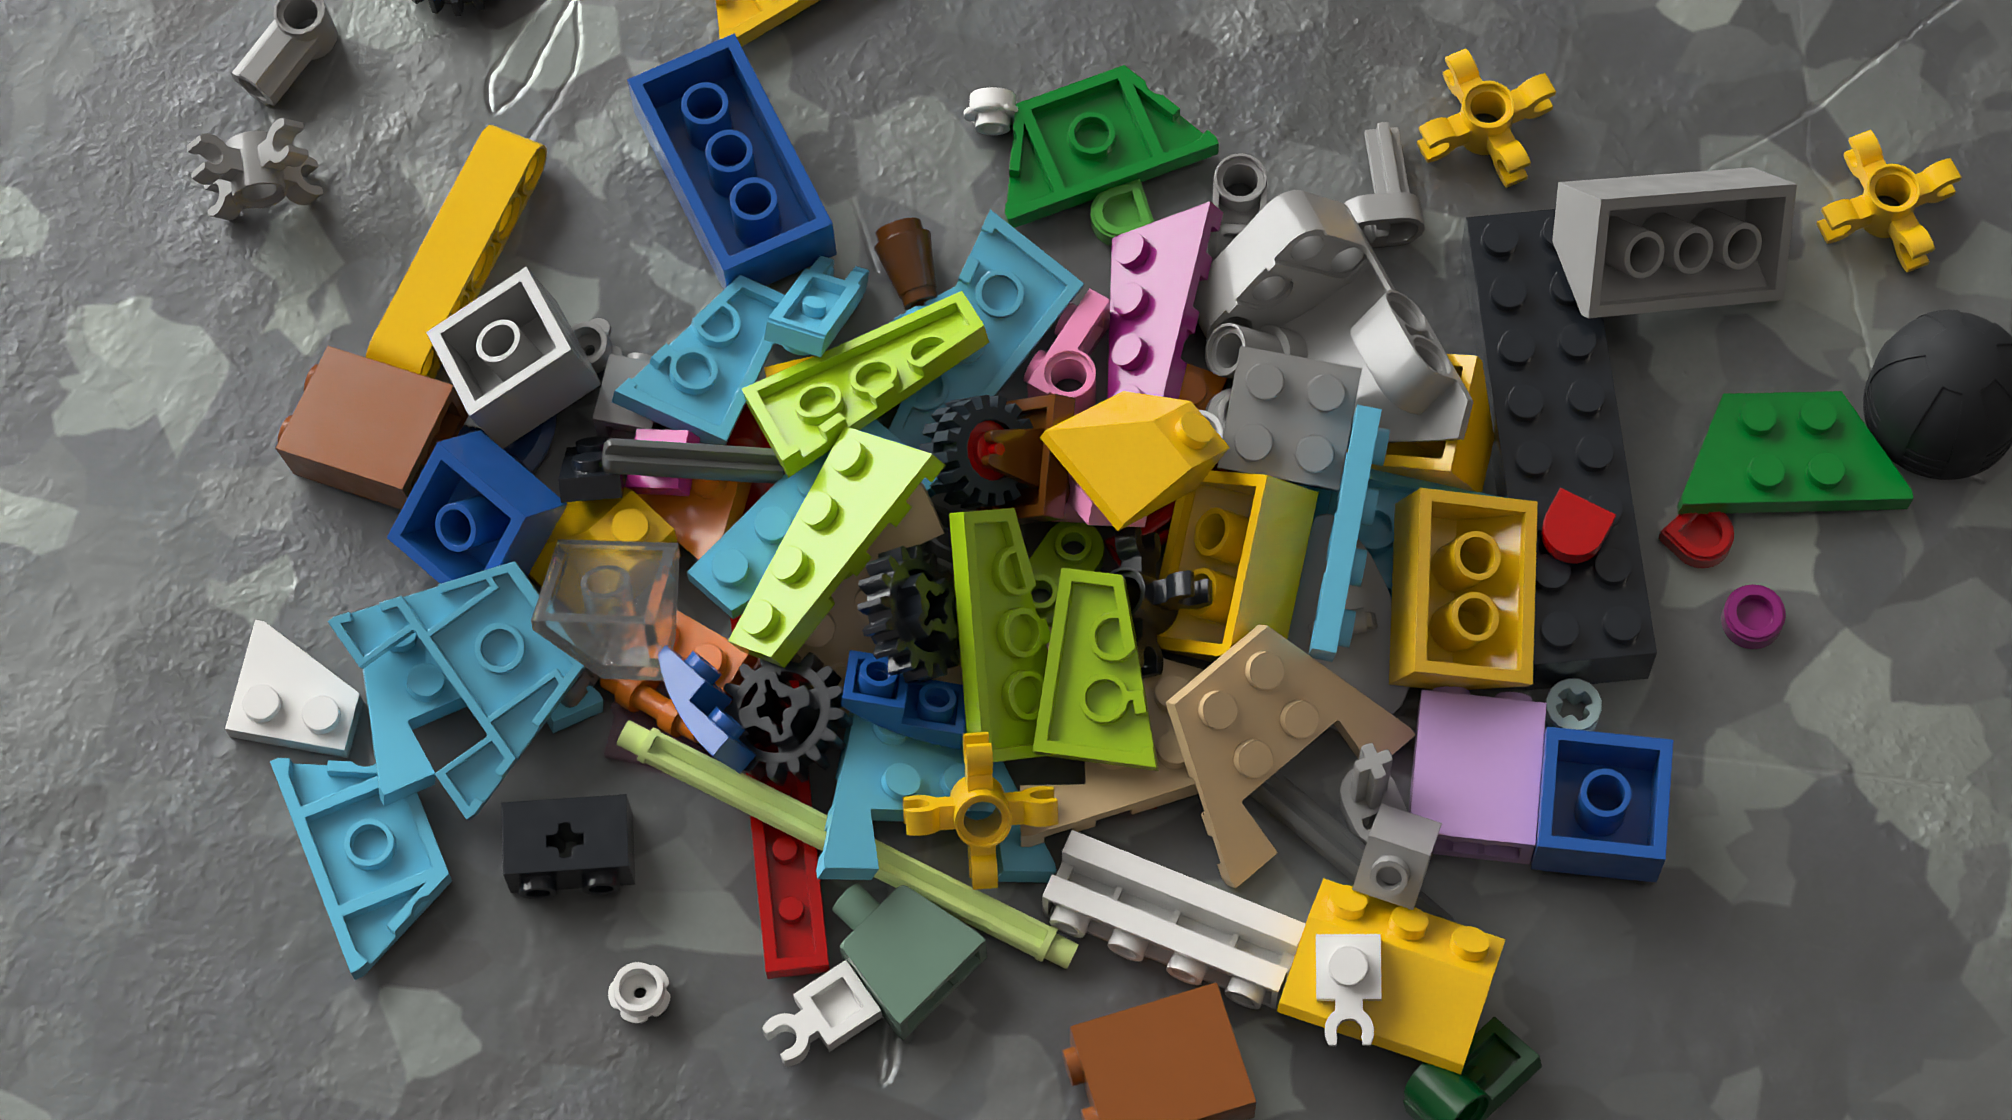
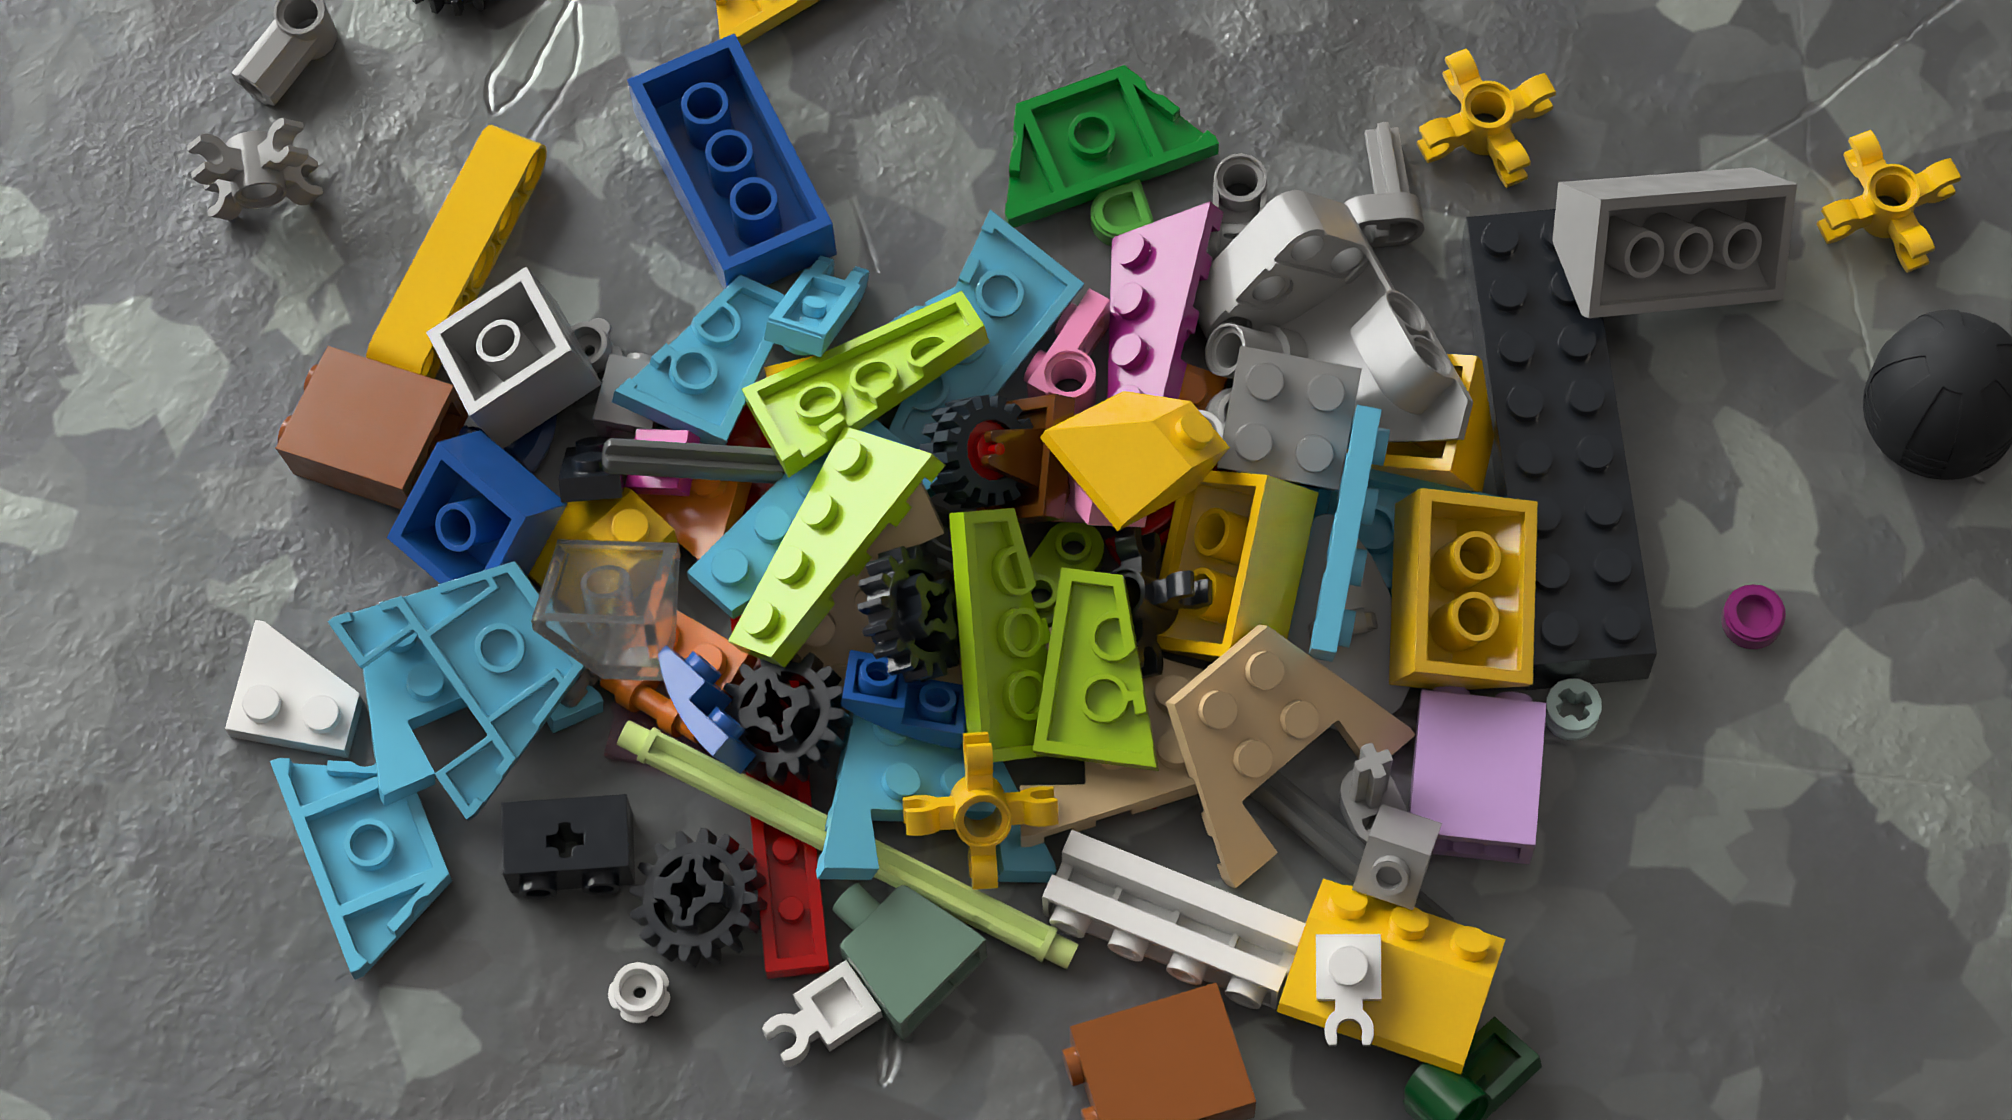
(681, 880): none -> black gear
(908, 260): reddish brown cone -> none
(992, 110): white plate -> none
(1575, 527): red tile -> none
(1603, 804): blue brick -> none
(1699, 538): red tile -> none
(1791, 458): green wing -> none

